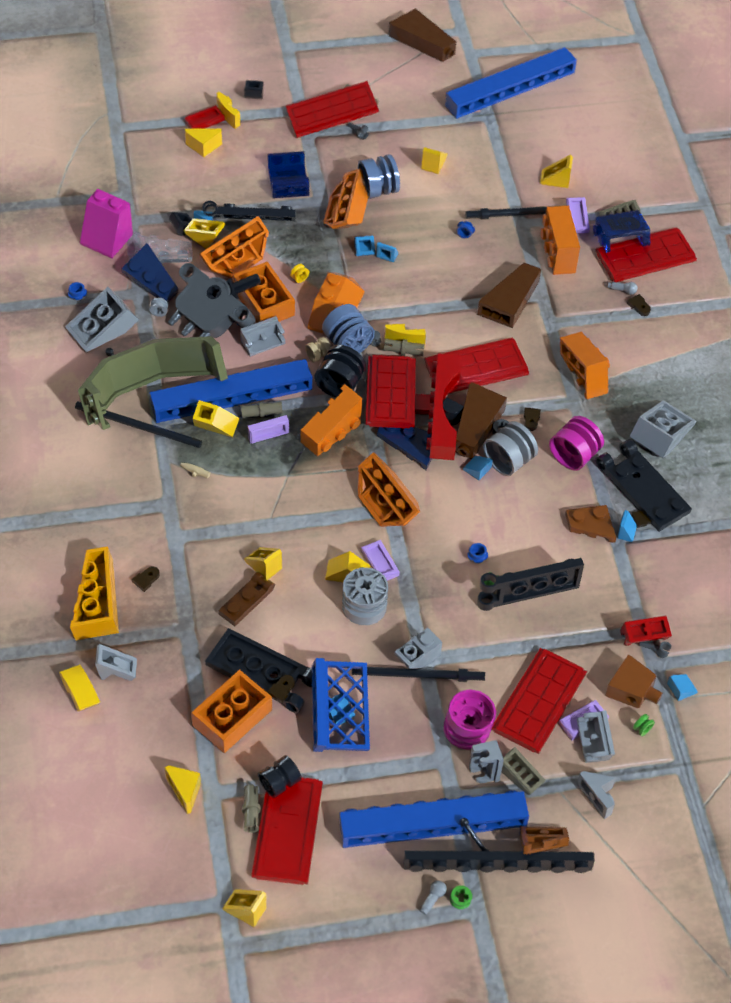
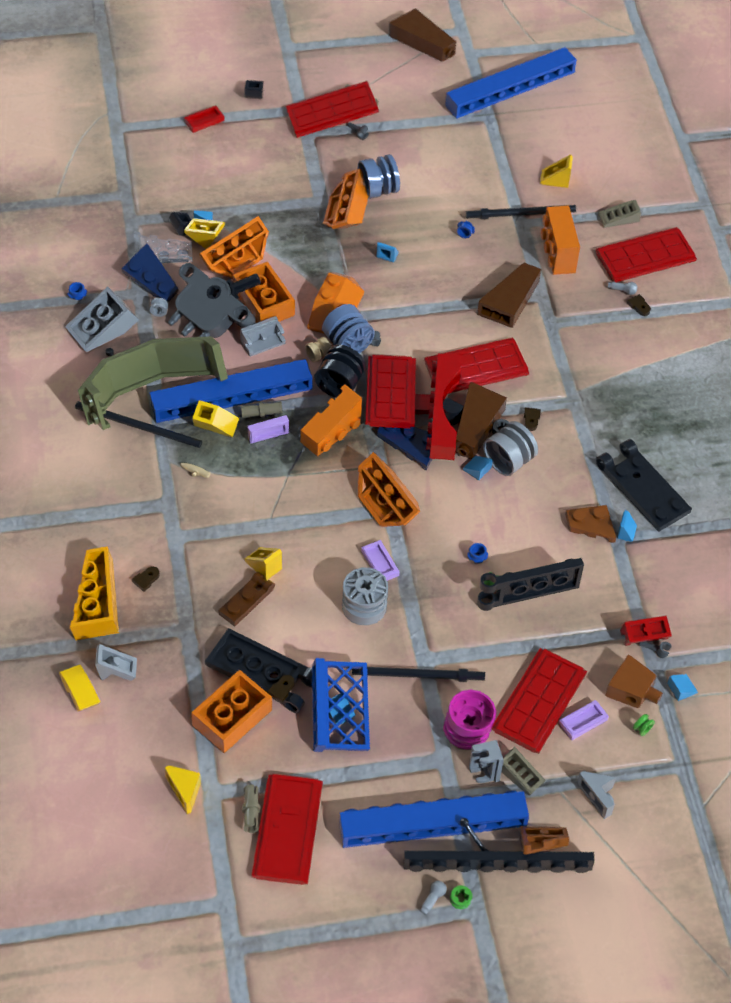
(106, 223): dark pink slope -> none
(203, 140): yellow slope -> none
(230, 211): black hinge -> none
(231, 114): yellow slope -> none
(246, 905): yellow slope -> none
(278, 777): black wheel -> none
(288, 175): clear blue panel -> none
(299, 273): yellow bush -> none
(342, 565): yellow slope -> none
(364, 245): dark azure slope -> none
(398, 332): yellow slope -> none
(404, 347): dark tan pin -> none
(420, 650): light grey slope -> none
(433, 160): yellow slope -> none
(576, 443): dark pink wheel -> none
(579, 214): lavender tile -> none
(587, 363): orange wedge -> none
(595, 737): light grey hinge -> none
(619, 226): clear blue panel -> none
(640, 519): dark brown piece -> none
(661, 428): light grey slope -> none

